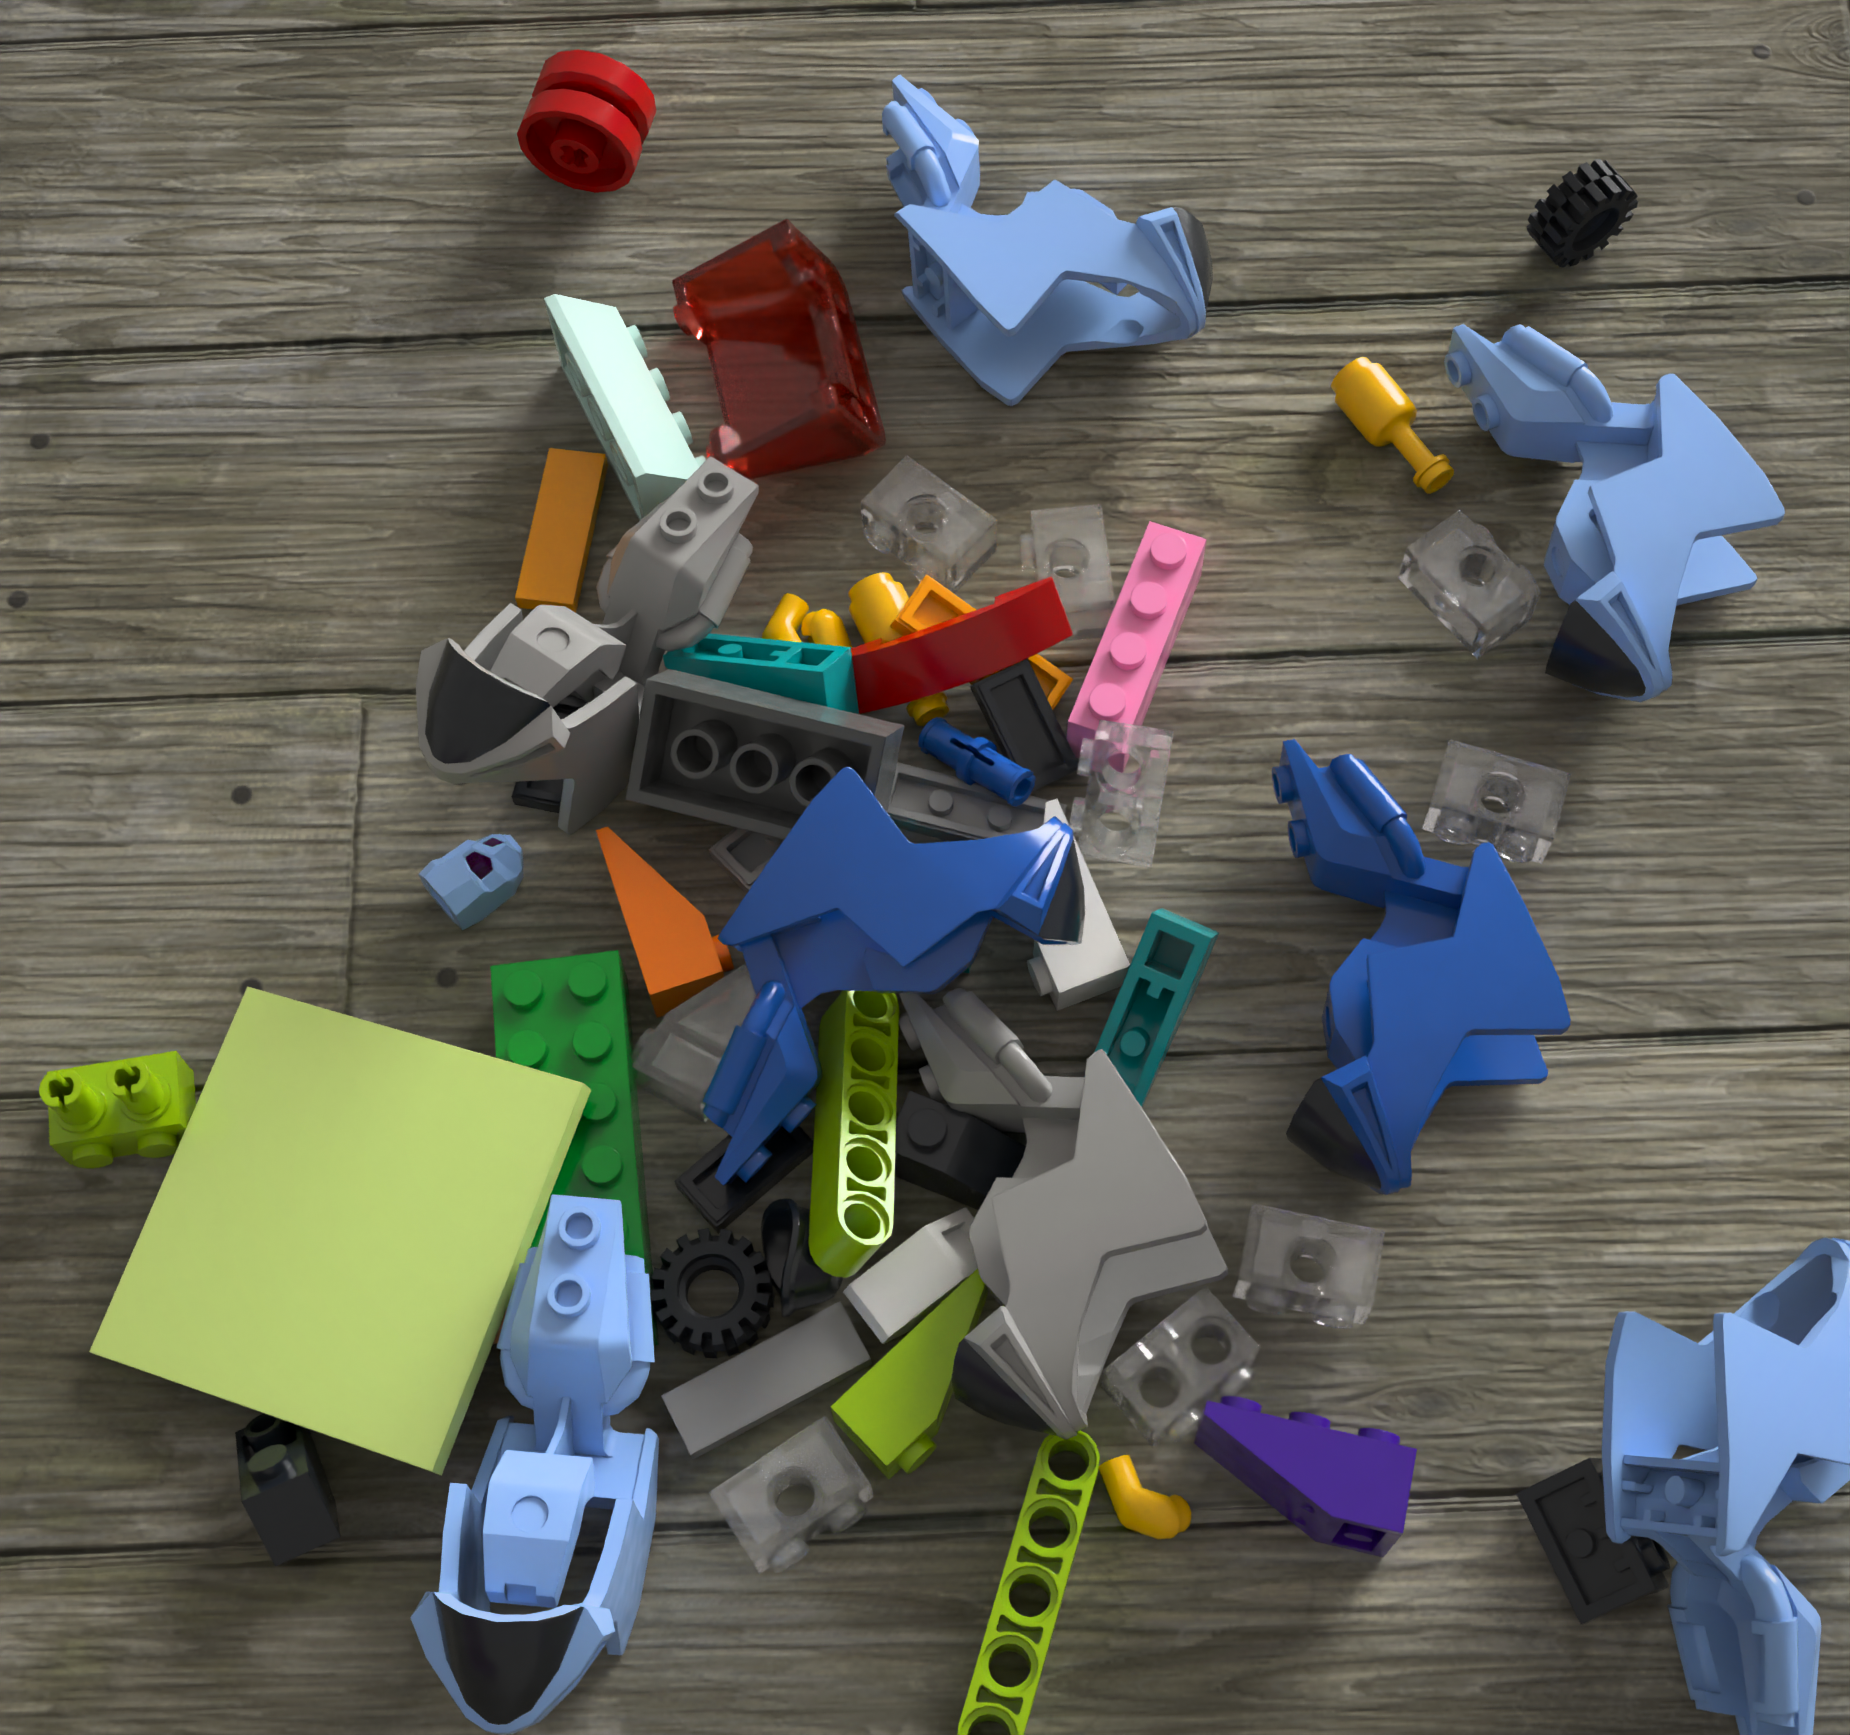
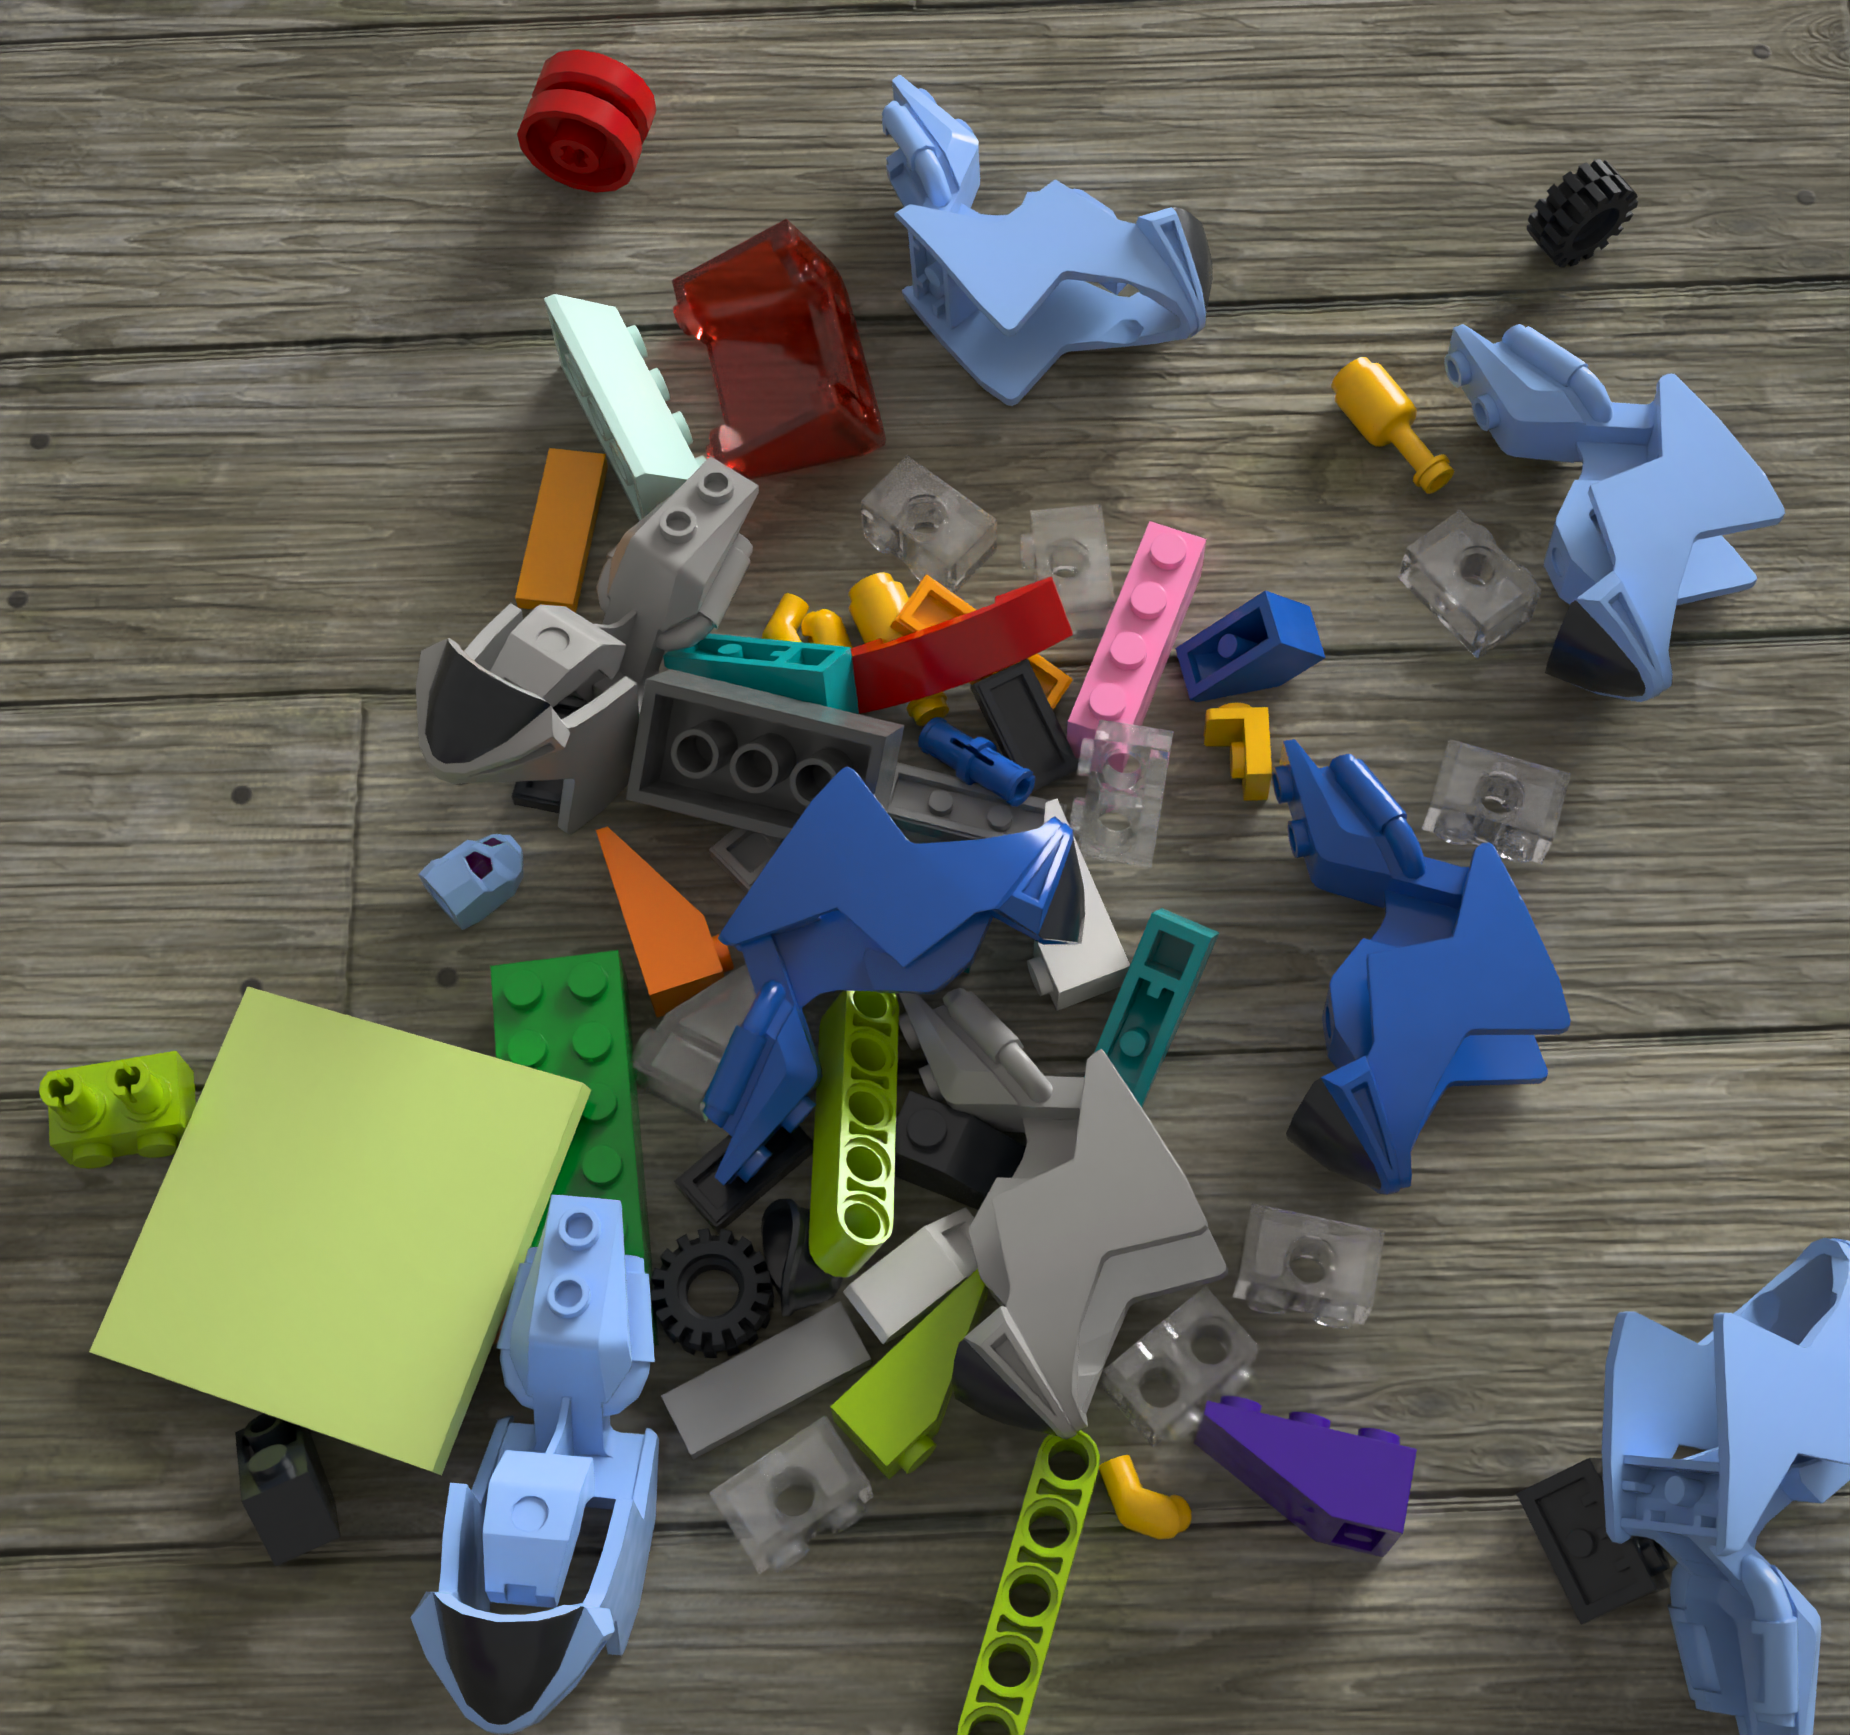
(1248, 736): none -> yellow bracket
(1251, 649): none -> blue slope

